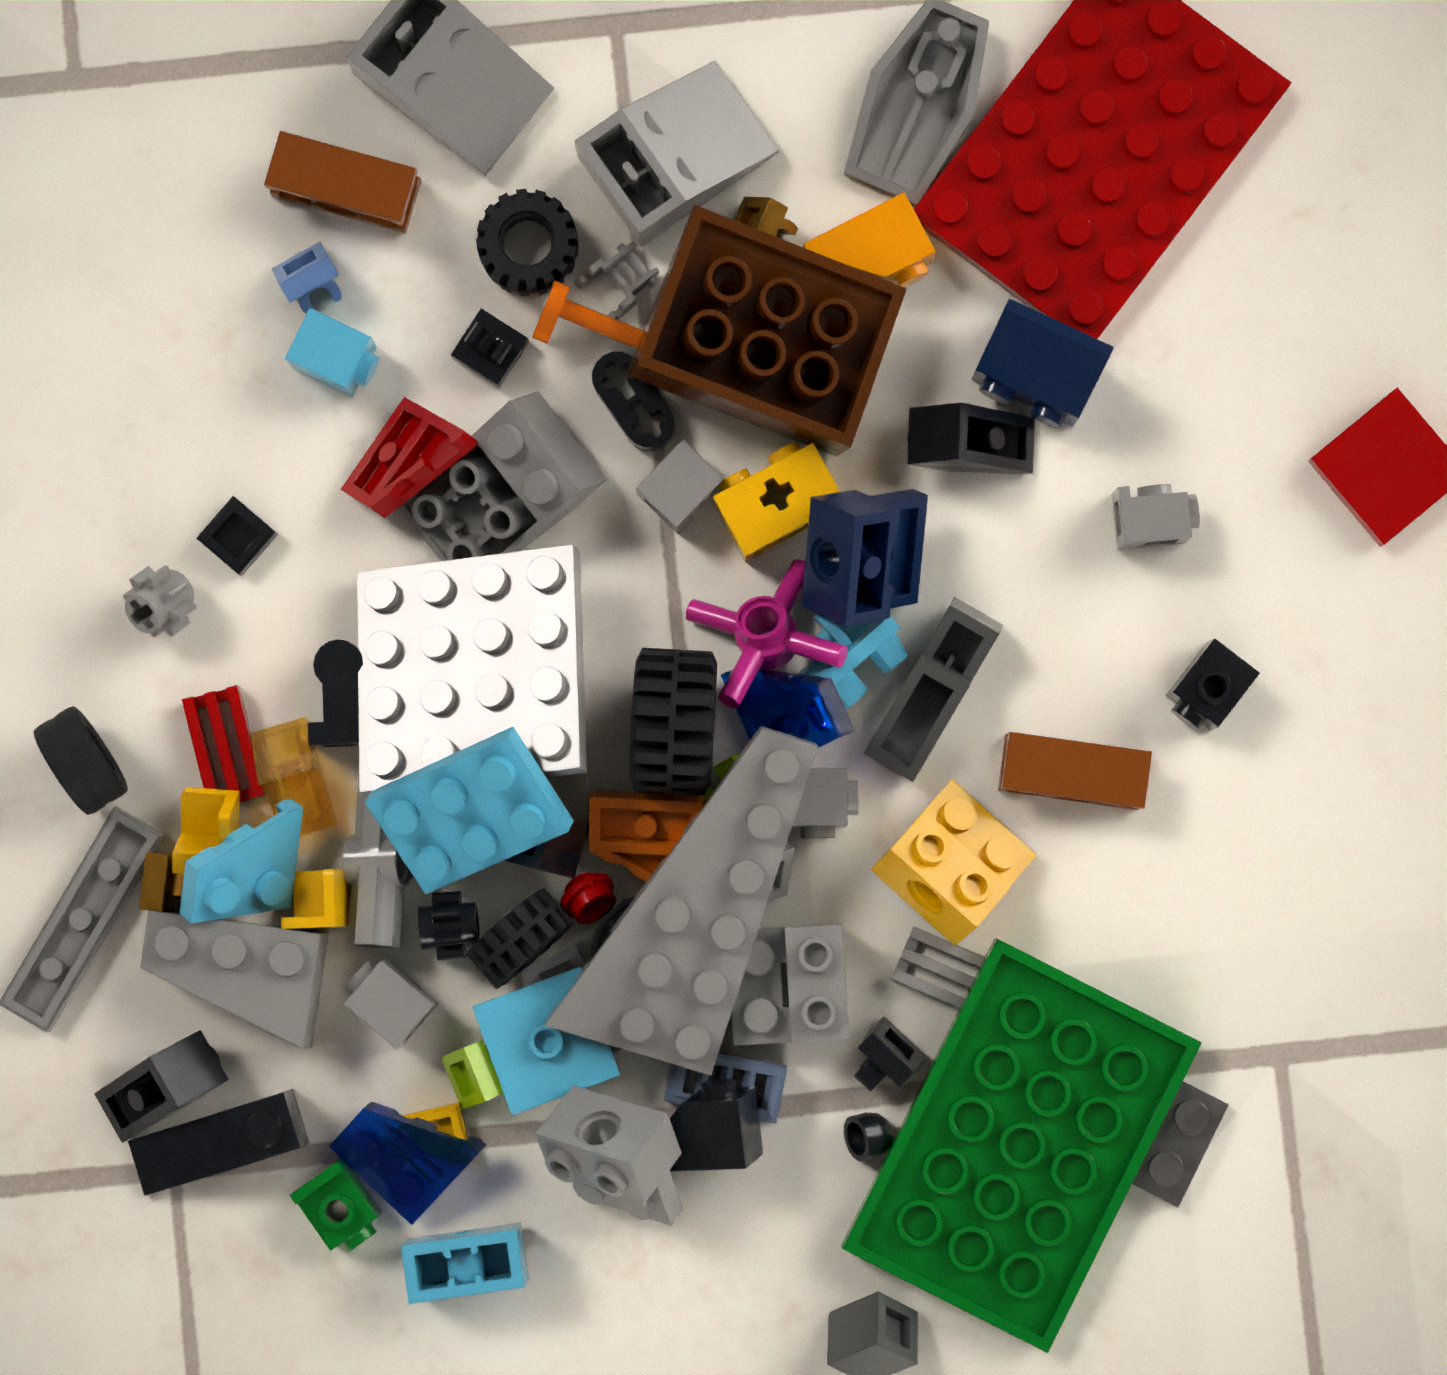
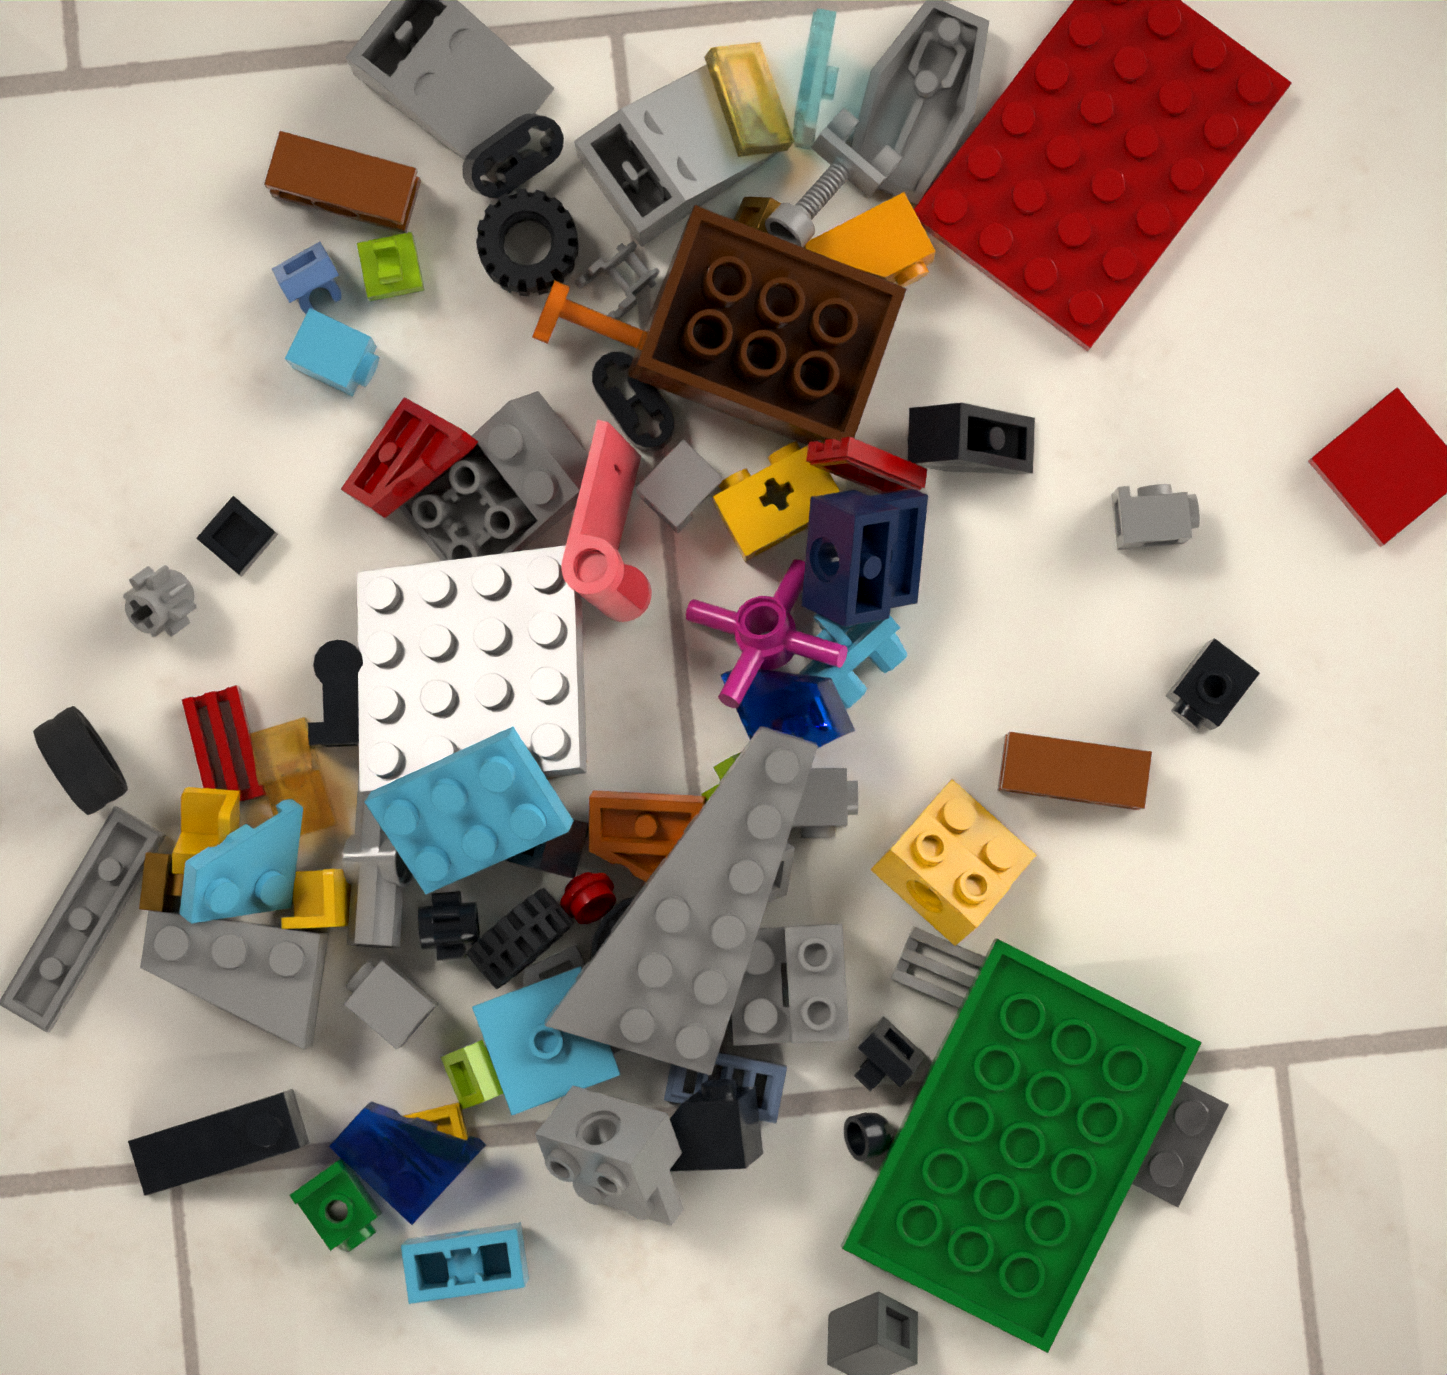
(161, 1085): black slope -> none
(390, 266): none -> lime tile
(490, 348): black tile -> none
(505, 145): none -> black beam
(591, 552): none -> coral door
(673, 721): black tyre -> none
(749, 99): none -> clear yellow tile
(794, 221): none -> light grey bar
(817, 78): none -> clear light blue plate
(866, 465): none -> red tile
(933, 689): dark grey slope -> none
(1041, 365): dark blue slope -> none

